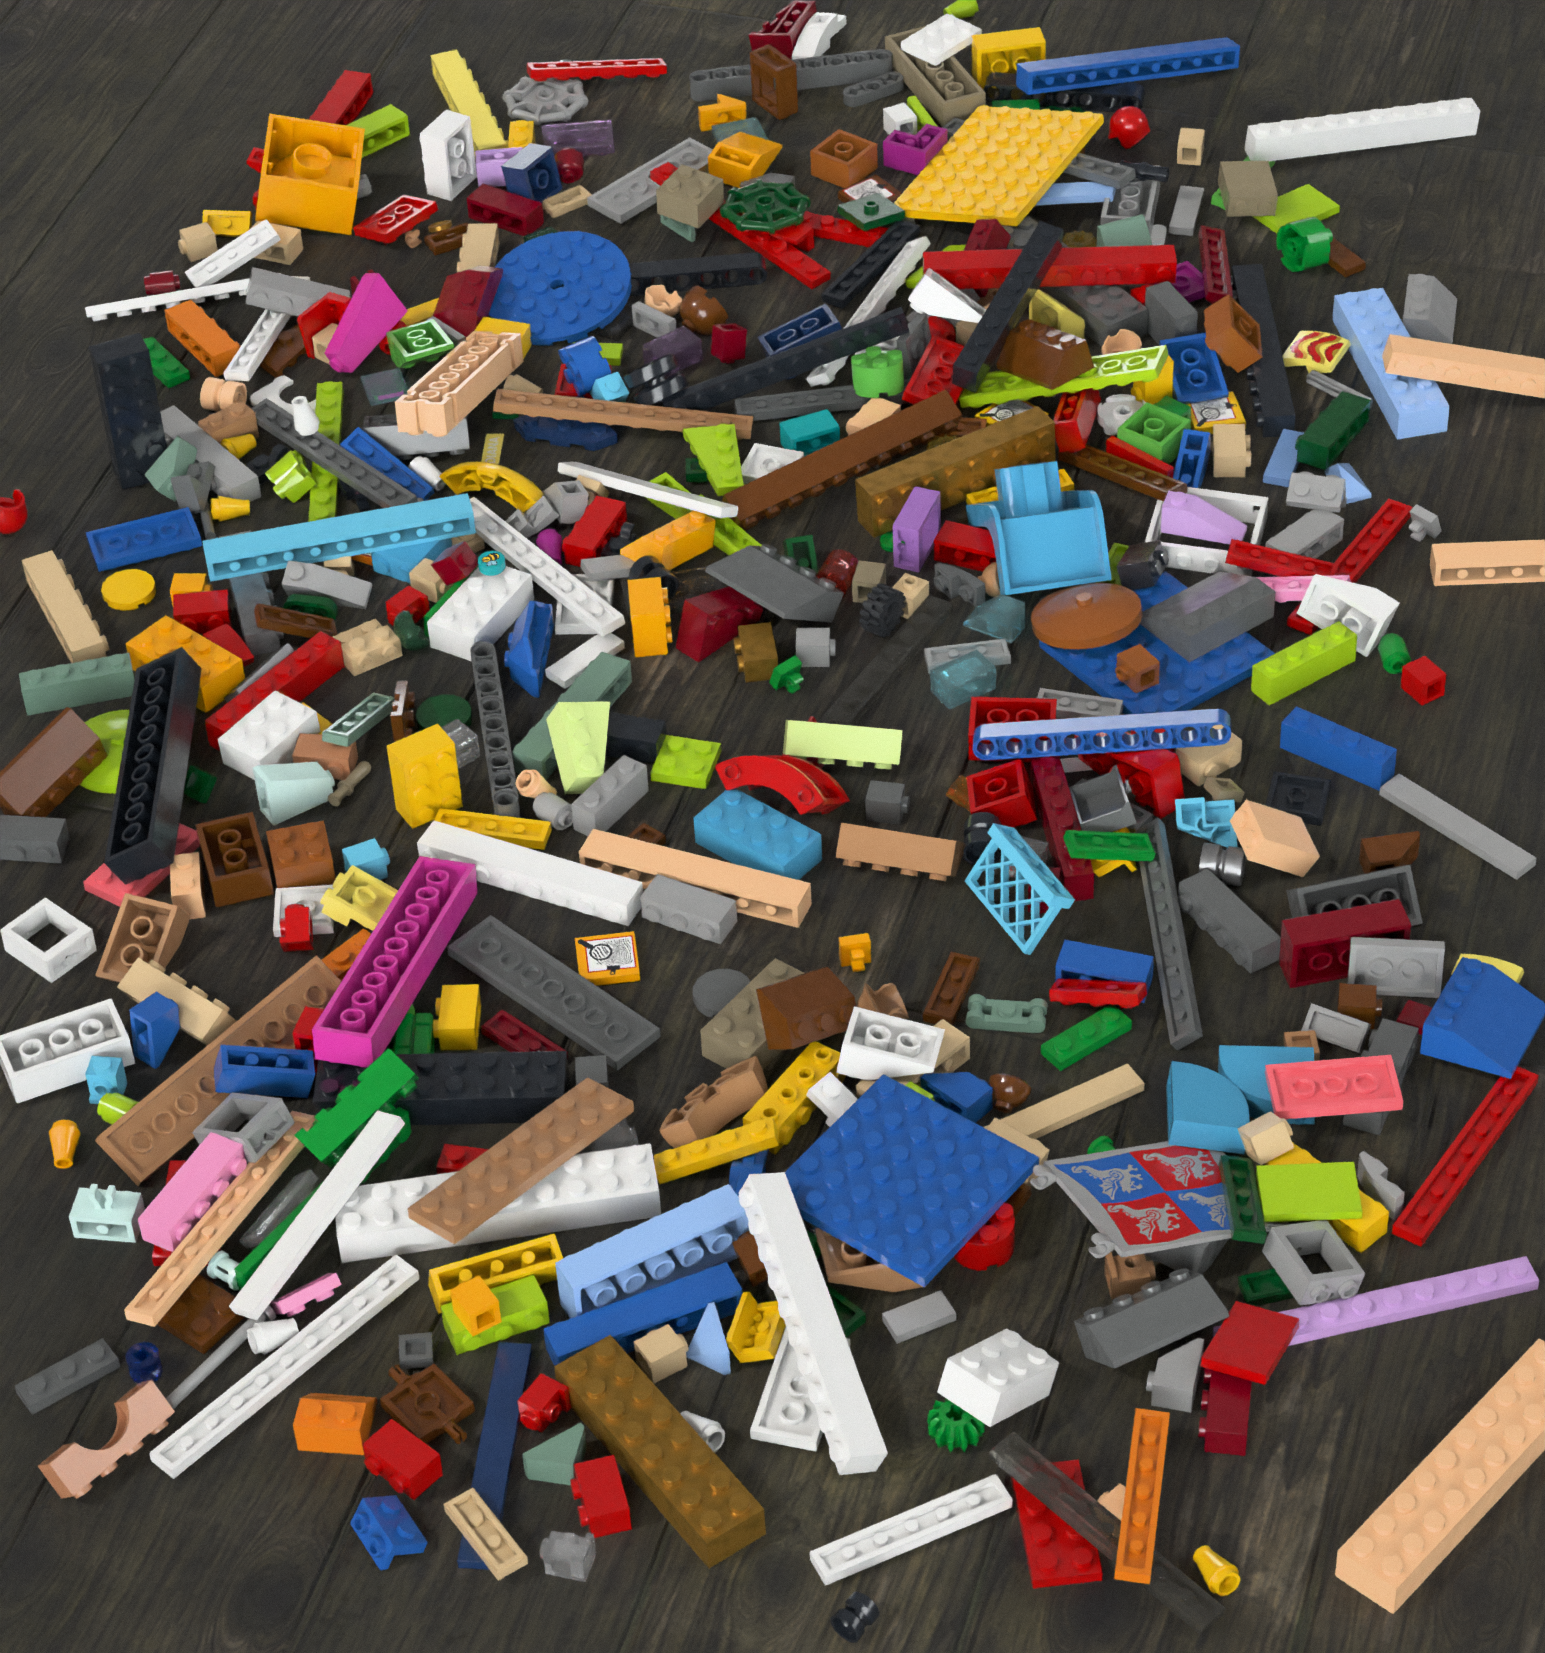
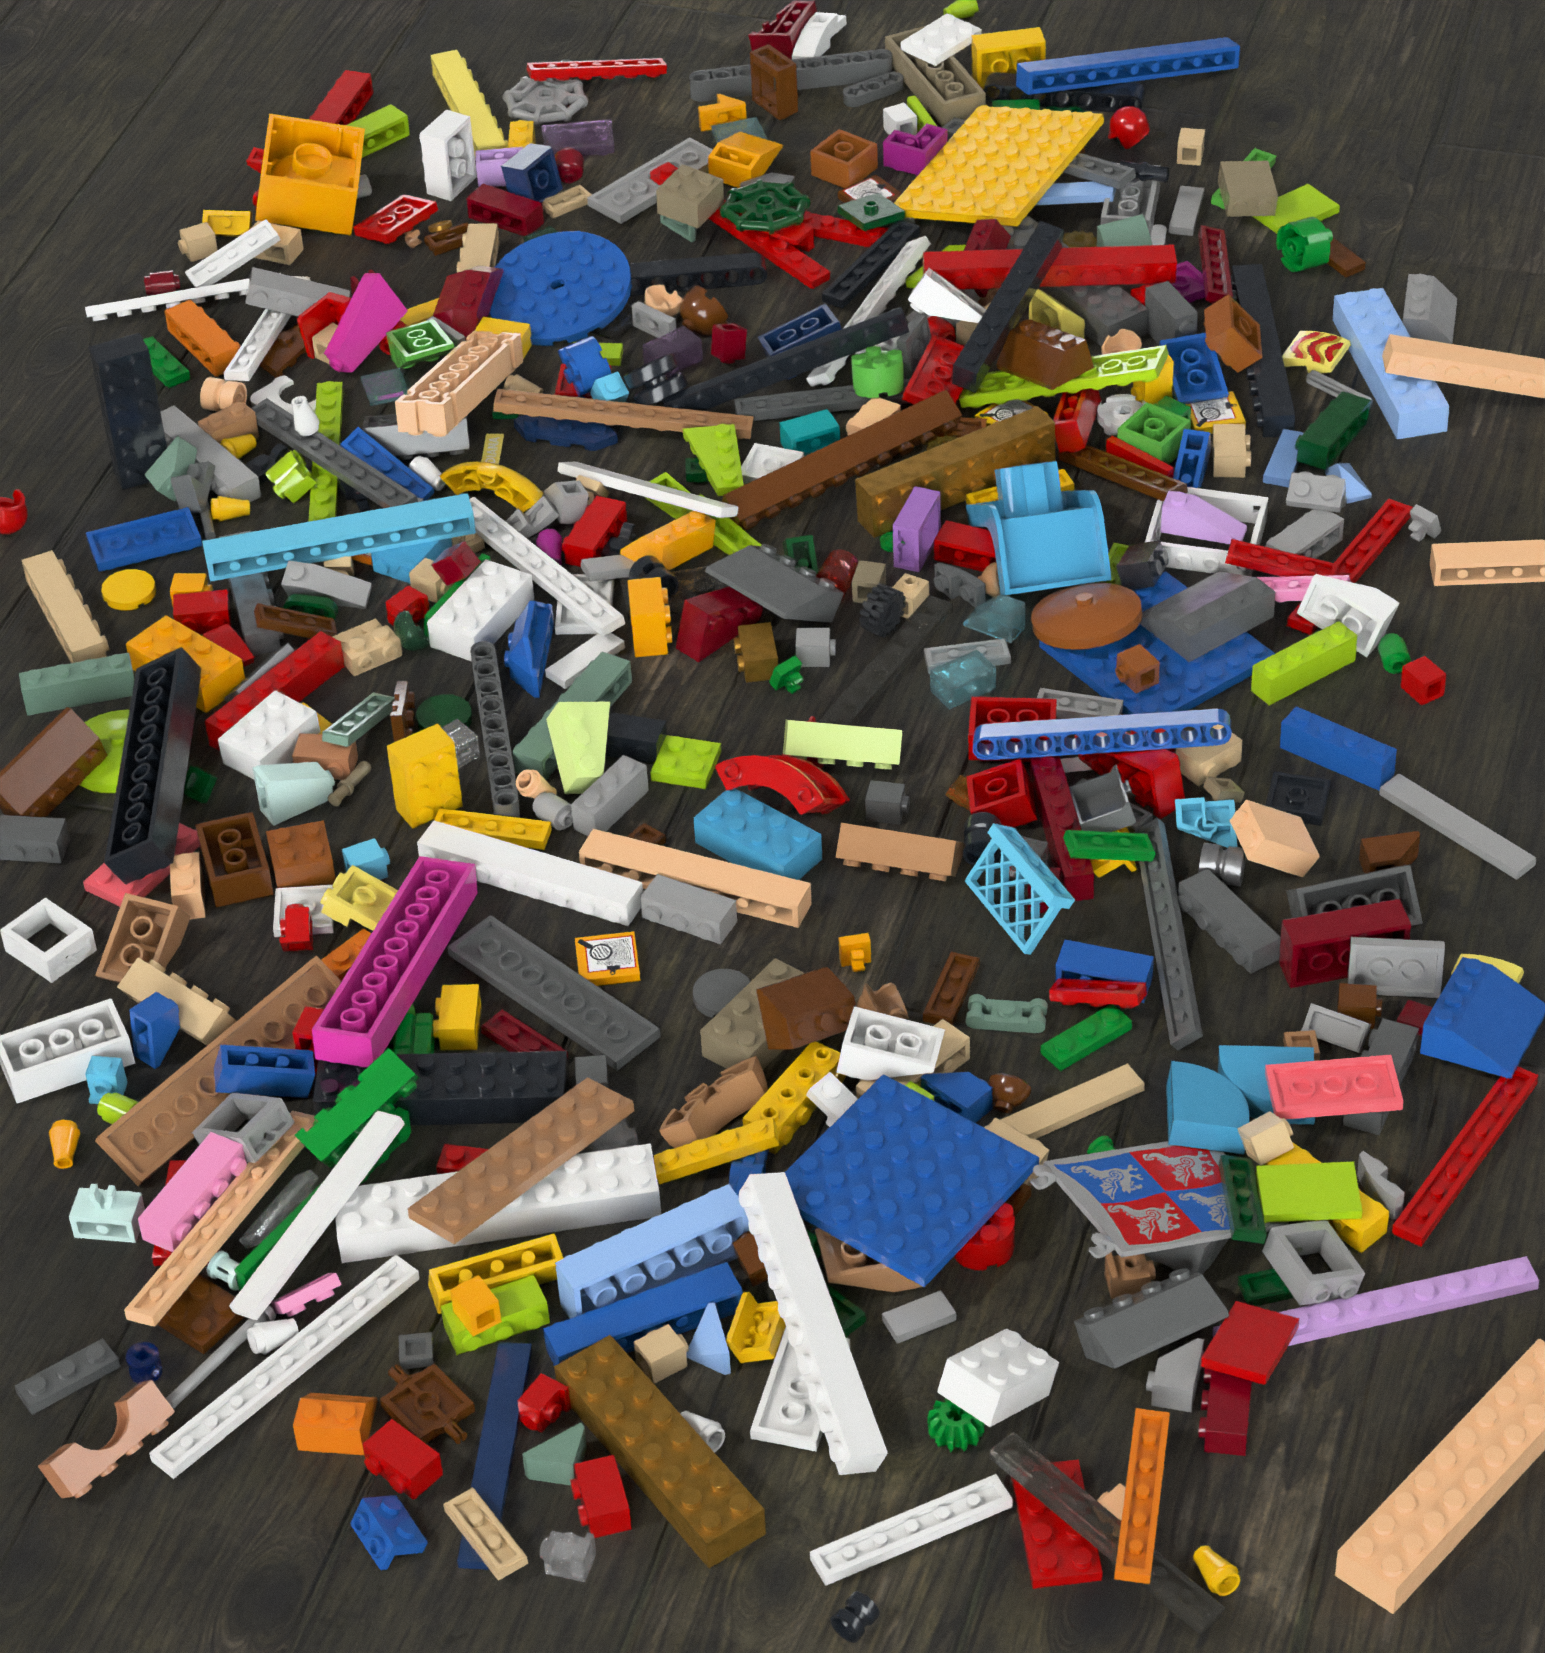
(491, 563): teal tile -> none
(1362, 130): white brick -> none

